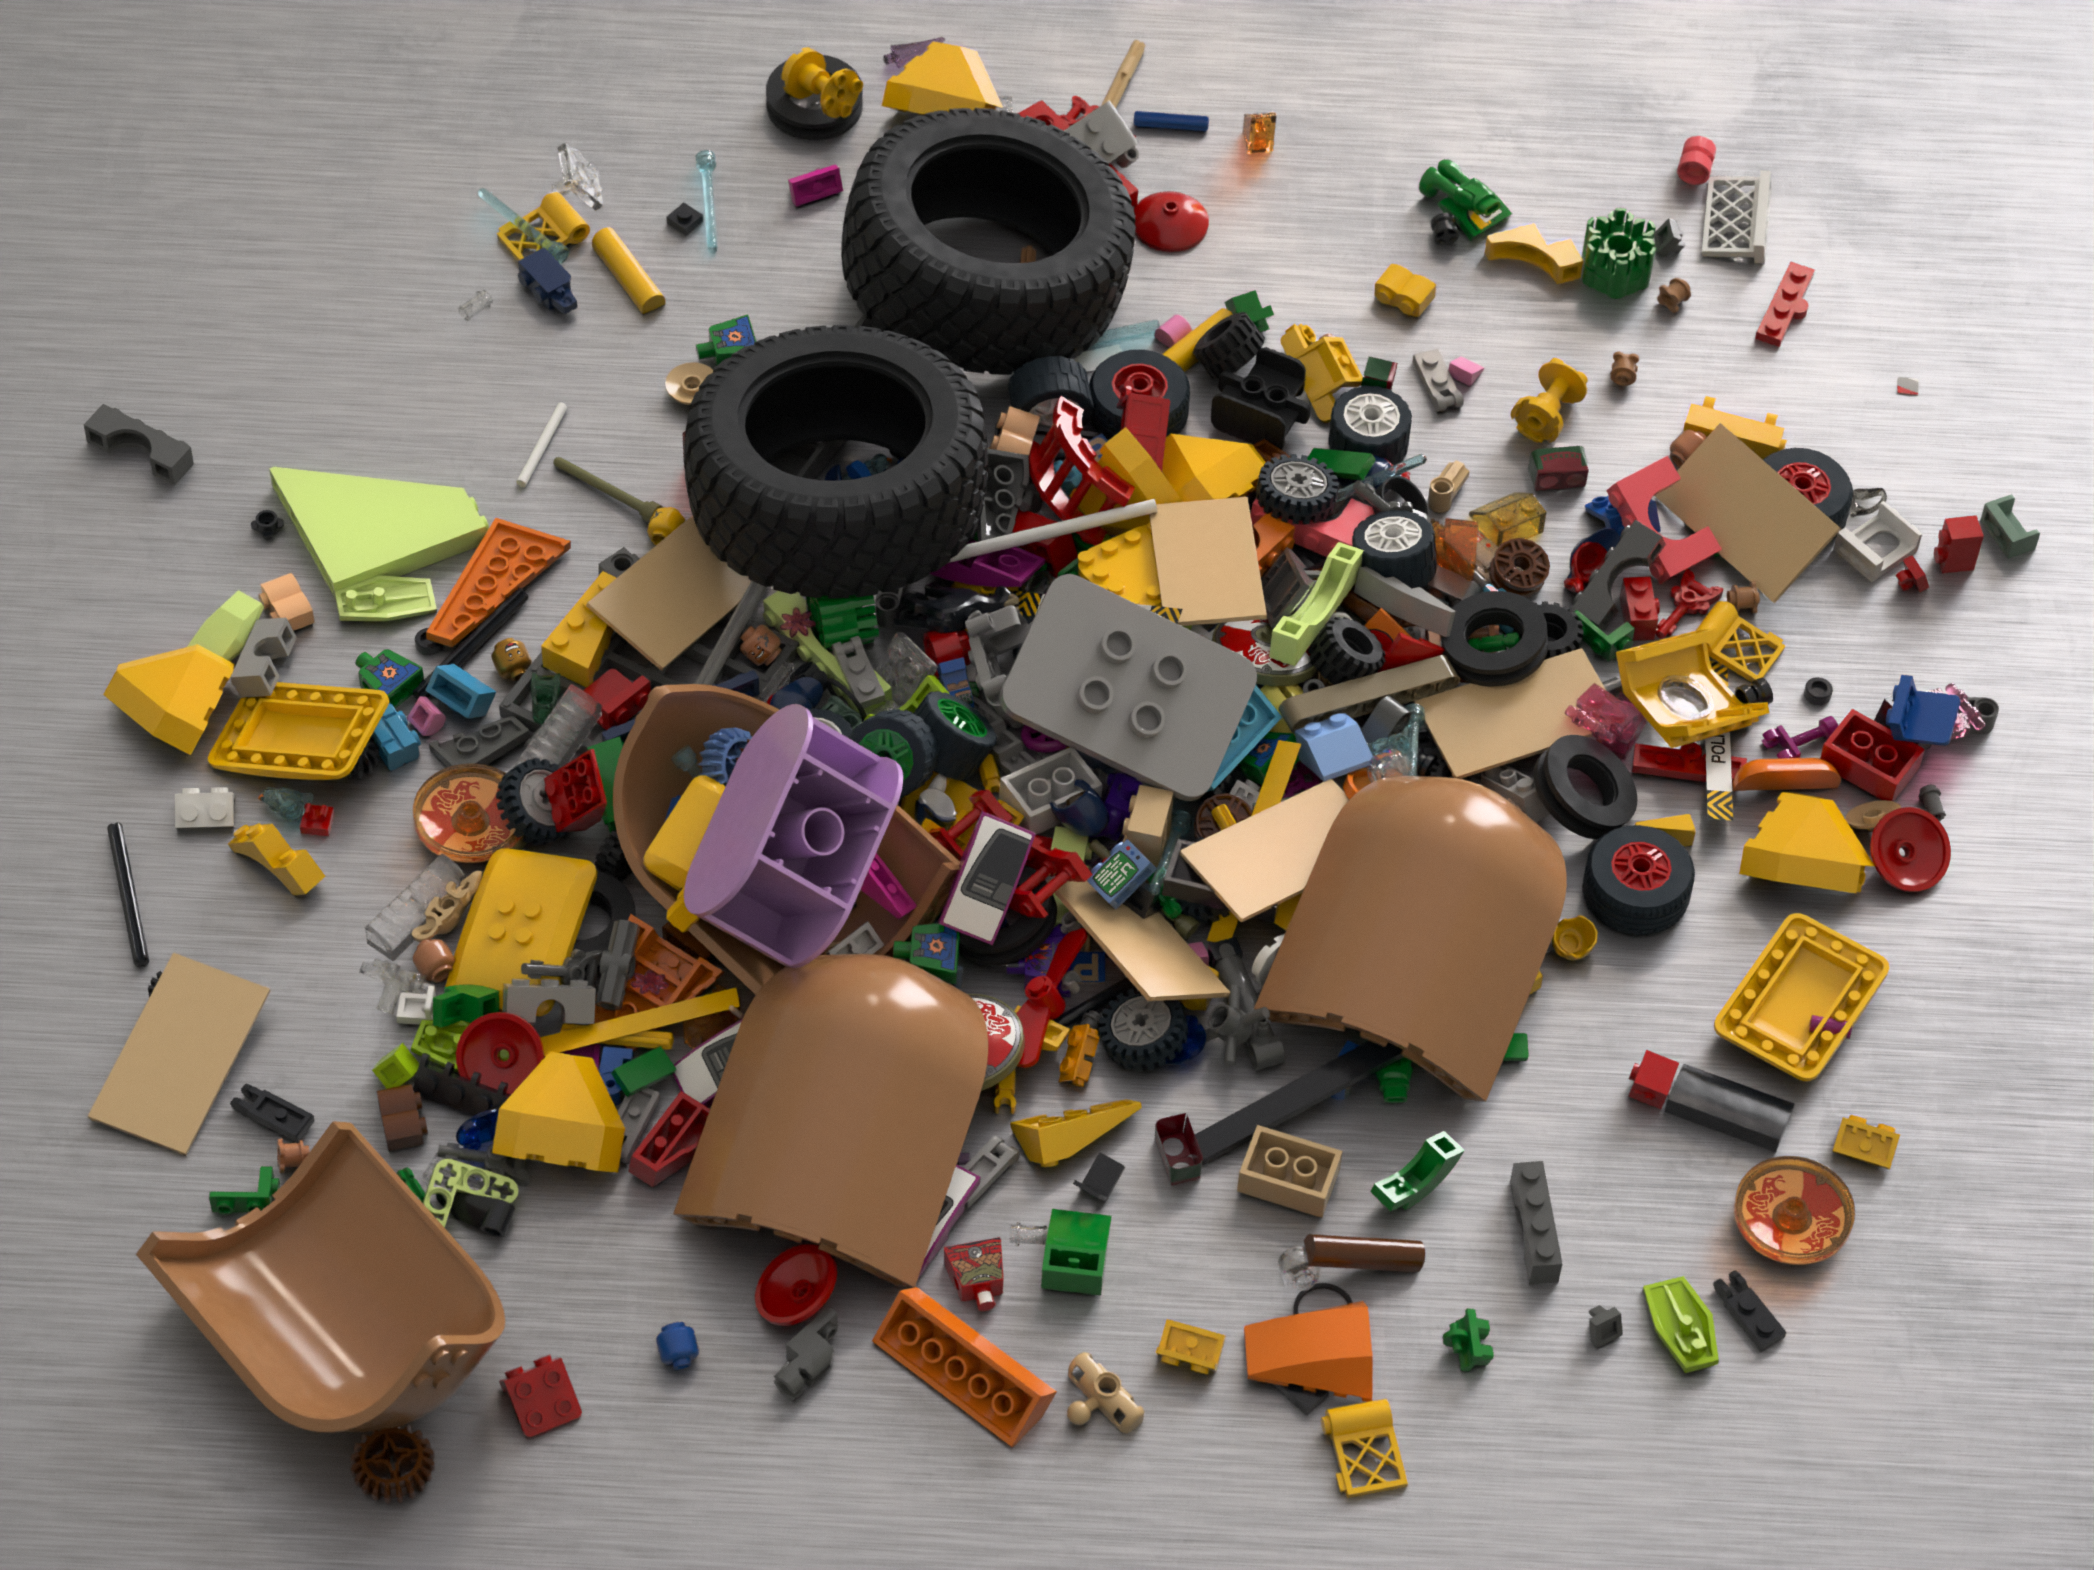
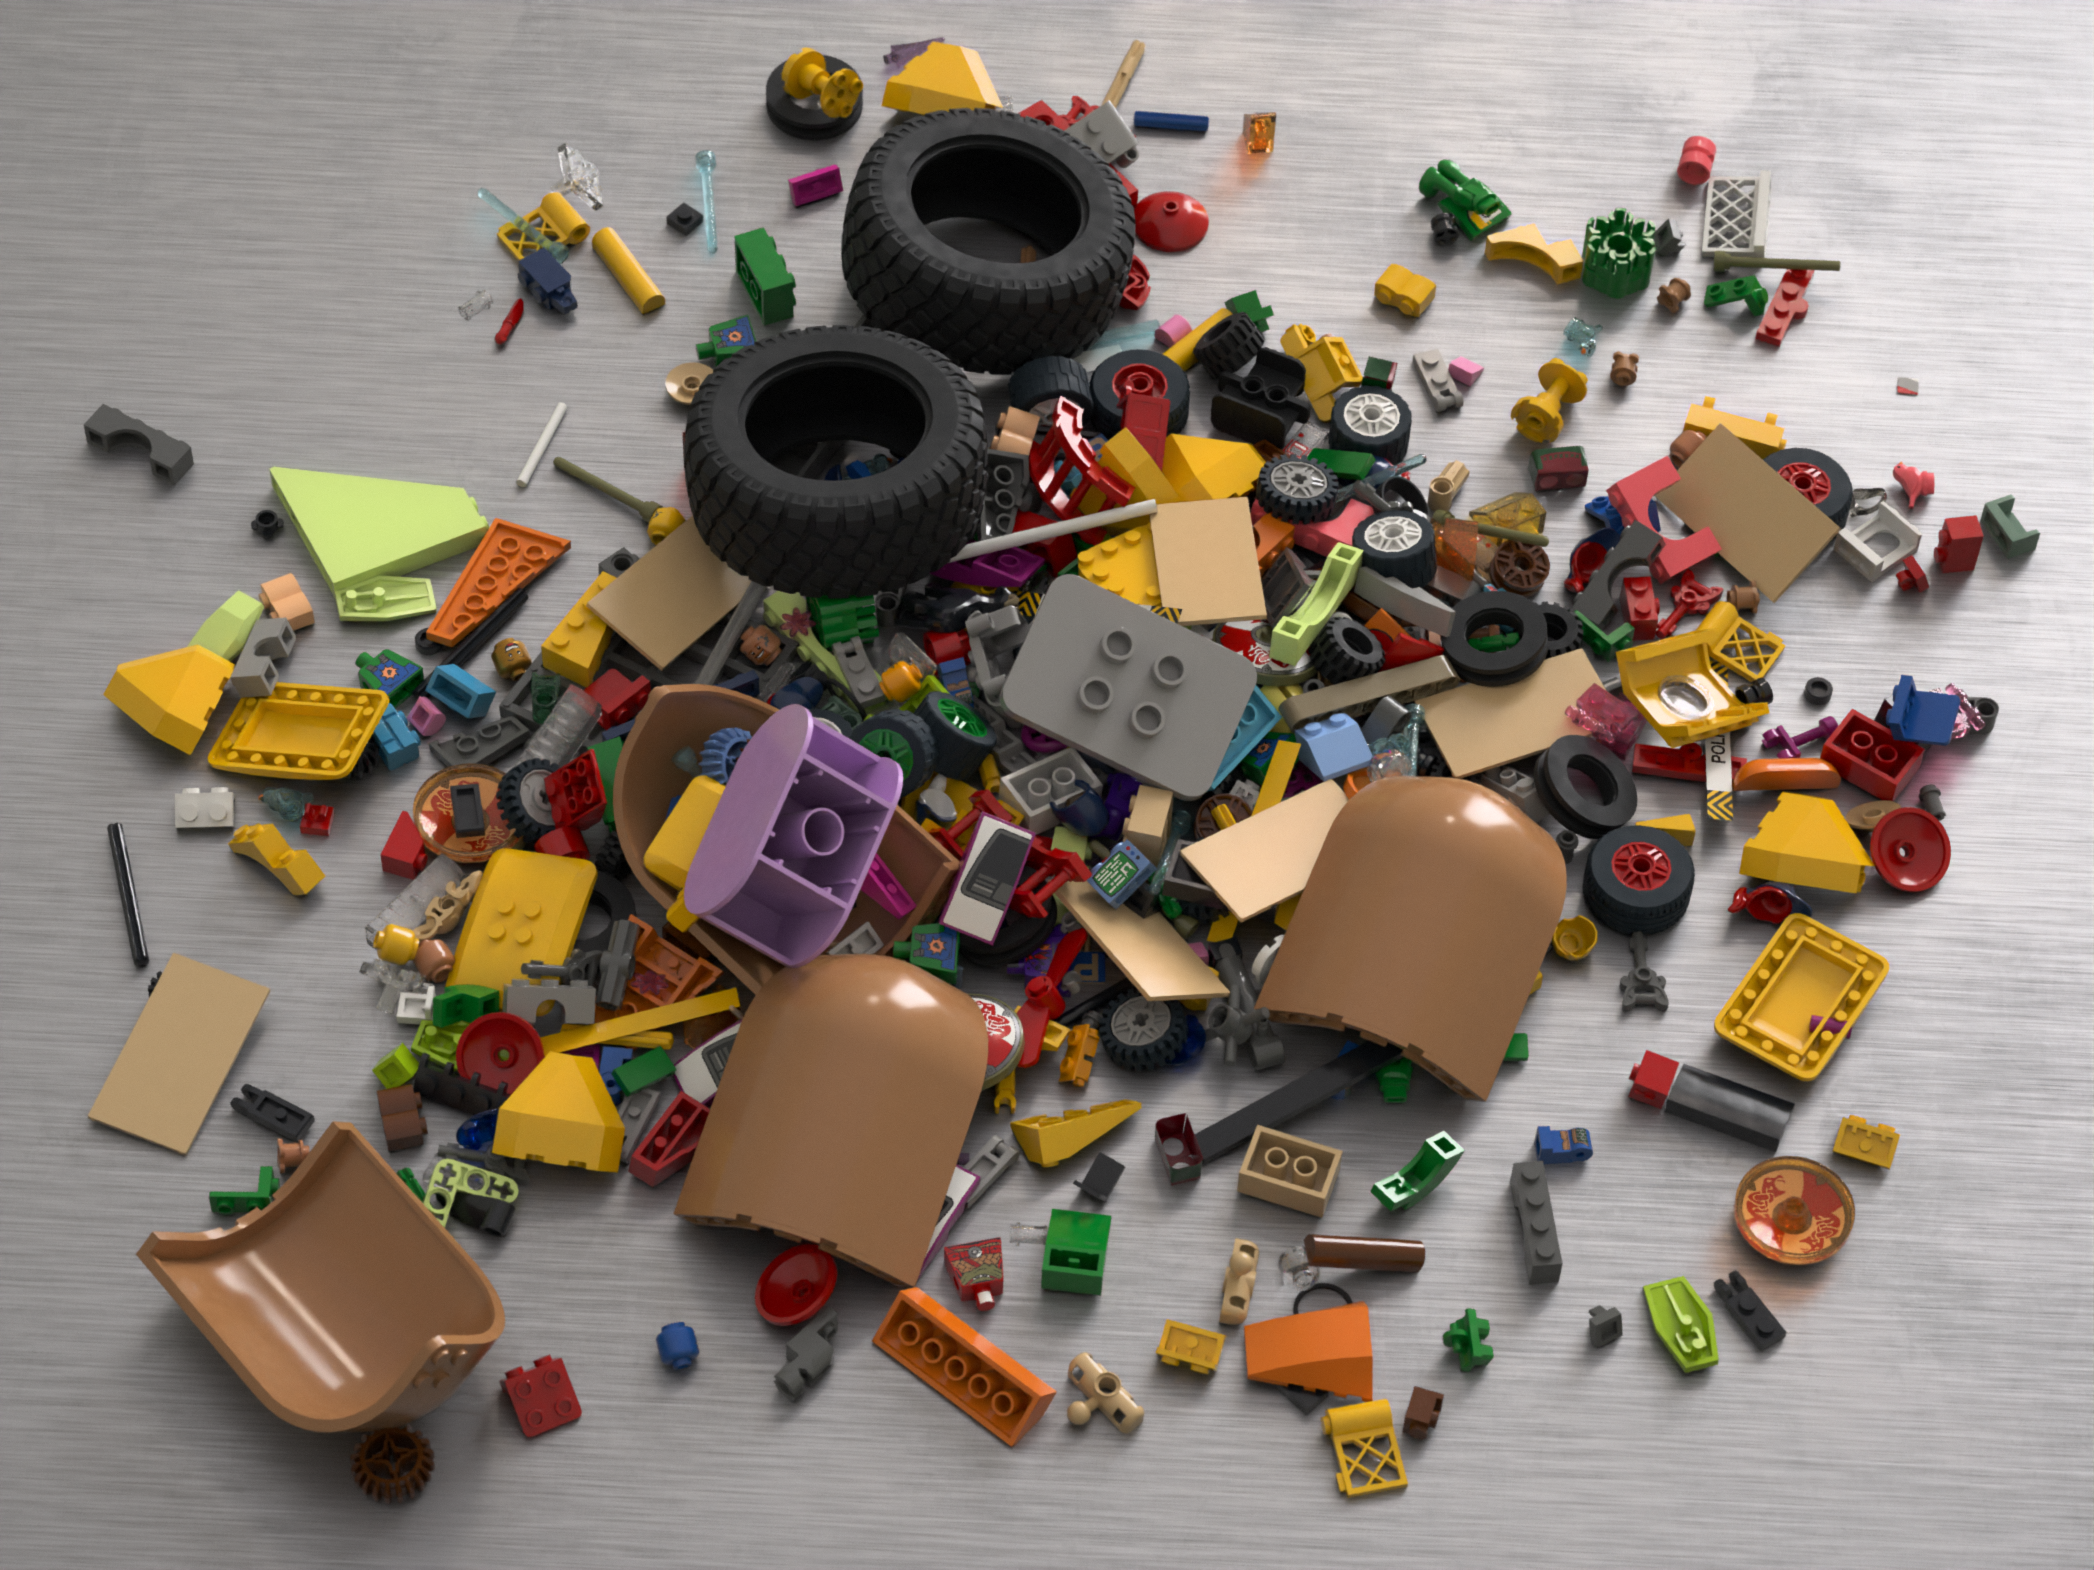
(396, 944): none -> yellow head
(404, 849): none -> red slope
(467, 810): none -> black tile
(510, 321): none -> red piece
(563, 842): none -> red piece
(764, 276): none -> green brick
(901, 681): none -> light orange head
(1137, 287): none -> red brick
(1239, 1282): none -> tan piece
(1305, 439): none -> clear tile
(1422, 1412): none -> reddish brown brick
(1498, 532): none -> olive piece
(1562, 1145): none -> blue leg
(1567, 843): none -> dark grey pin
(1582, 336): none -> clear light blue animal
(1642, 979): none -> dark grey piece
(1725, 261): none -> olive piece
(1738, 289): none -> green bracket
(1769, 902): none -> red hair
(1914, 482): none -> coral animal

